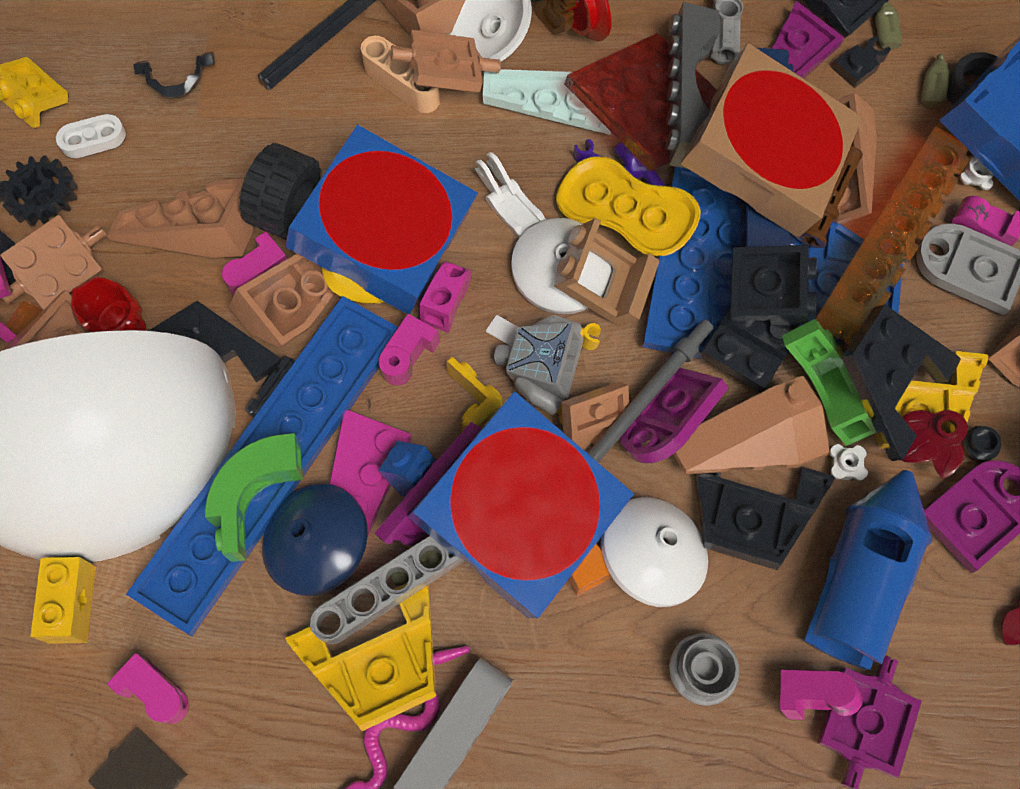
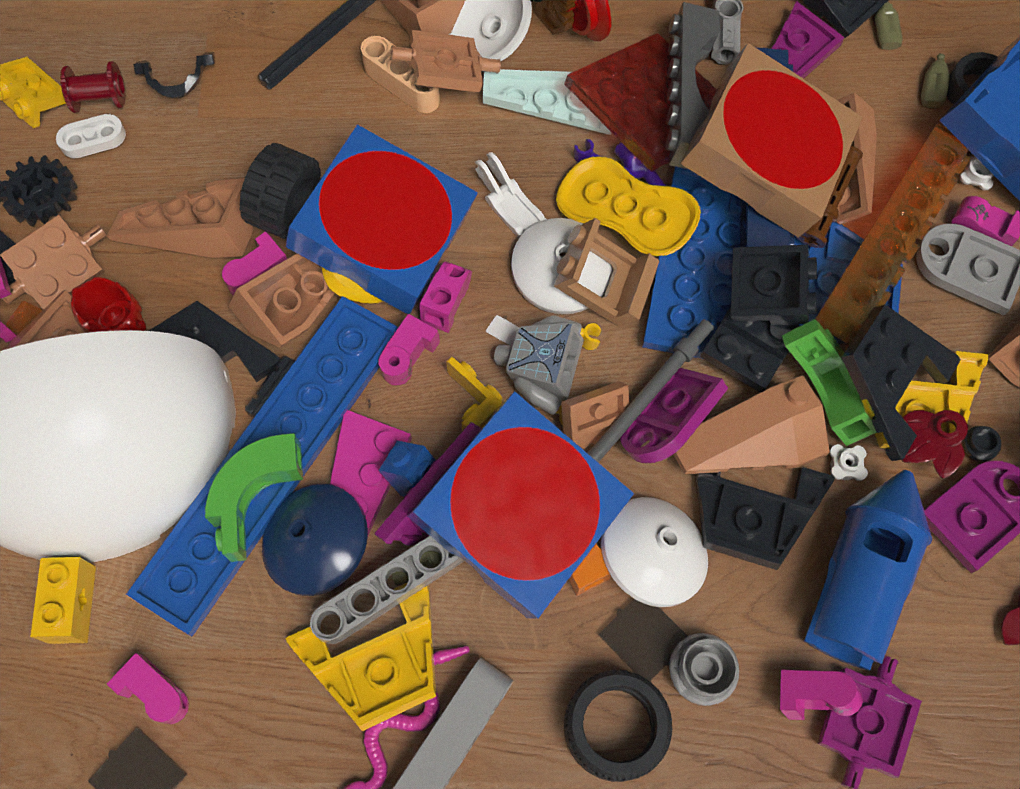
(92, 86): none -> dark red hose
(642, 638): none -> clear smoke piece
(657, 711): none -> black tyre
(860, 63): black plate -> none

